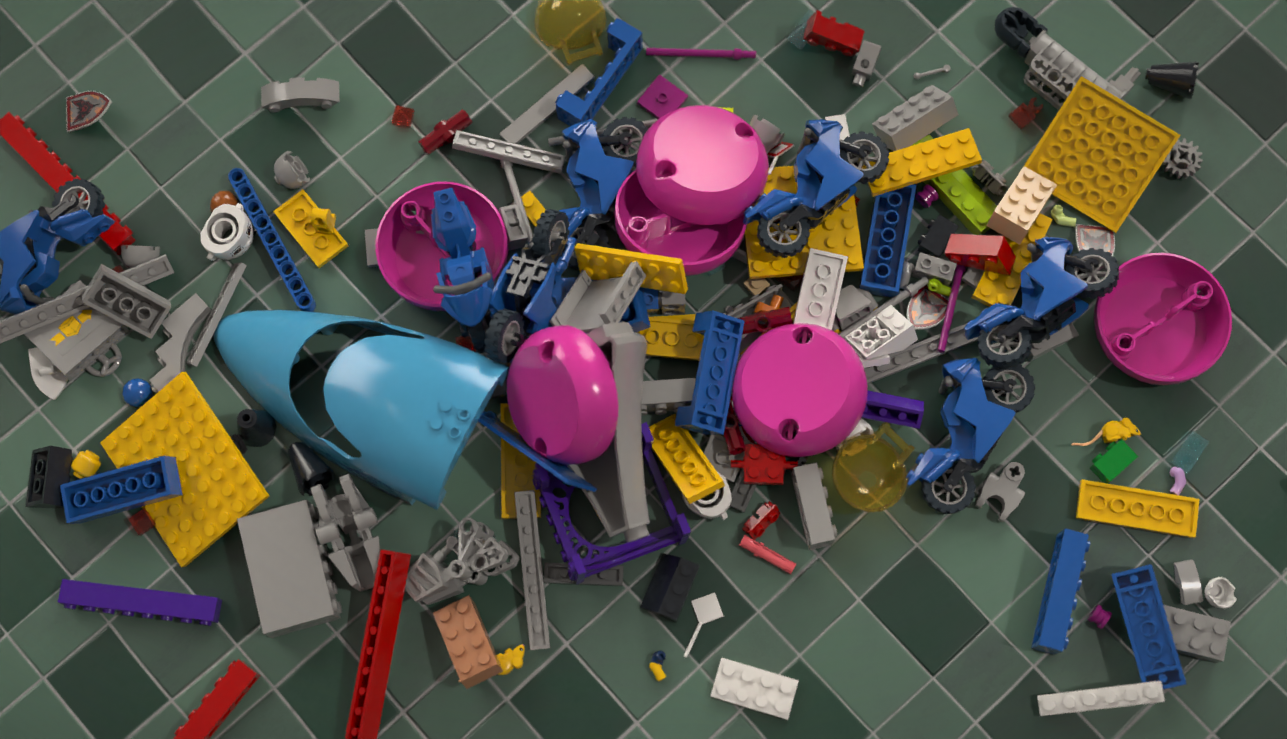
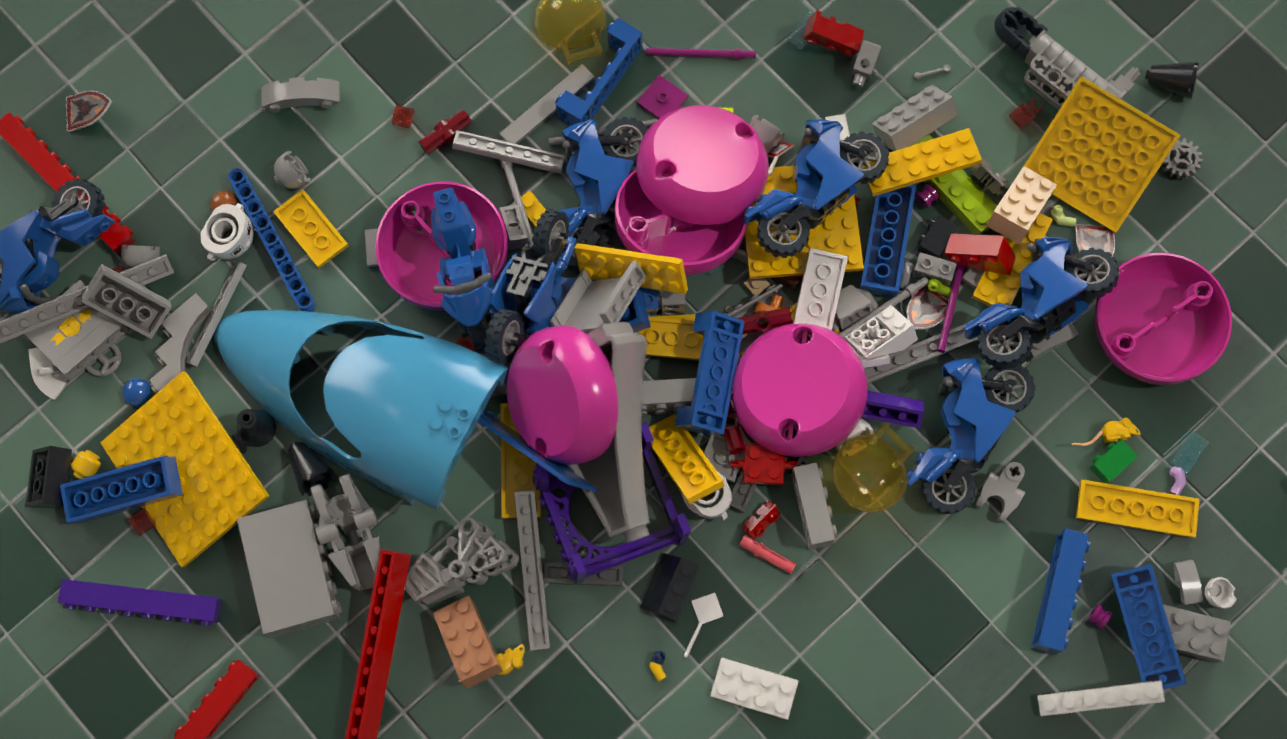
(323, 220): yellow leg -> none

